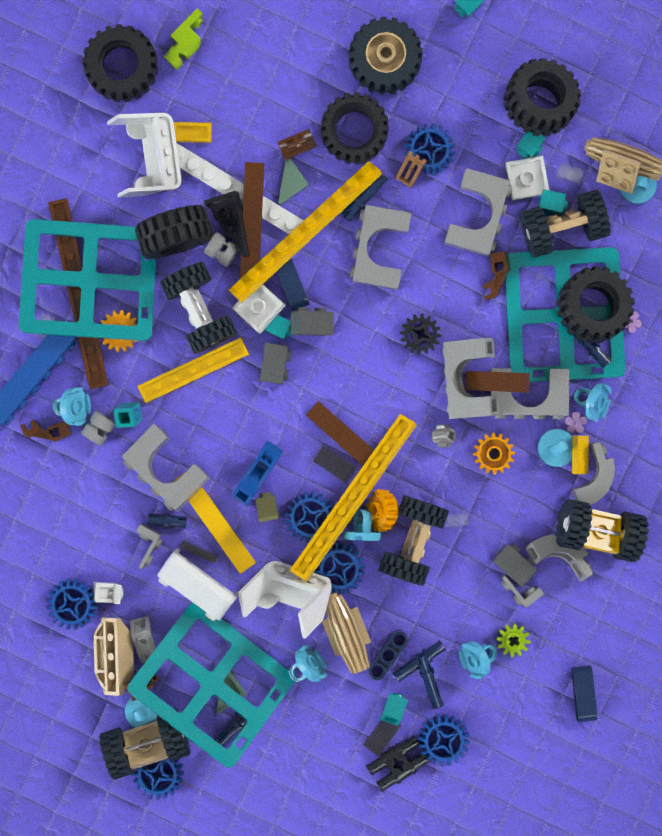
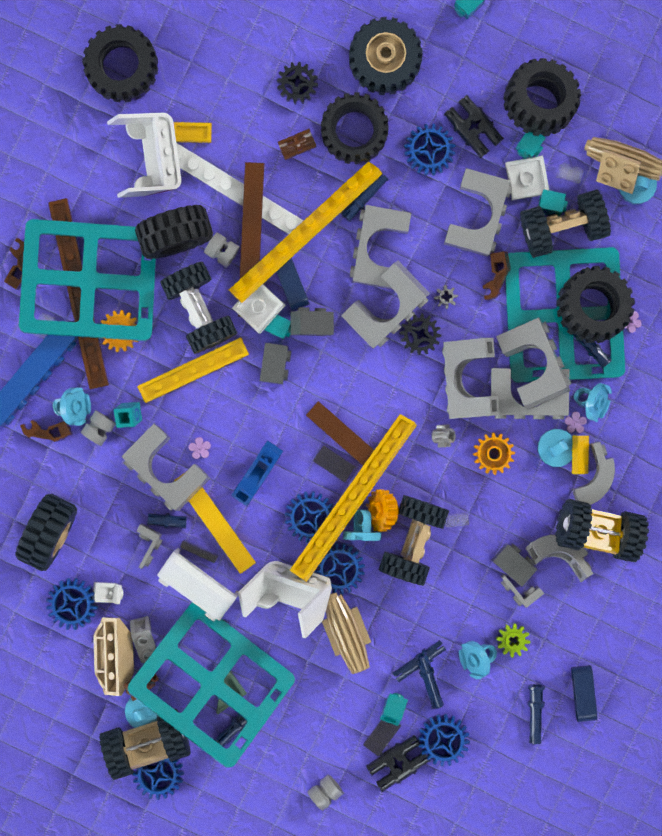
(18, 254): none -> reddish brown piece
(46, 532): none -> black wheel
(186, 40): lime plate -> none
(199, 448): none -> lavender plant
(229, 214): black wing -> none
(267, 507): olive slope -> none
(290, 82): none -> black gear
(292, 182): sand green tile -> none
(310, 664): medium azure tile -> none
(323, 794): none -> light grey wheel
(384, 663): dark blue beam -> none
(410, 294): none -> light grey arch
(415, 160): medium nougat tile -> none
(449, 293): none -> light grey gear
(472, 136): none -> black pin
(497, 381): reddish brown tile -> none
(536, 704): none -> dark blue pin
(553, 381): none -> light grey arch

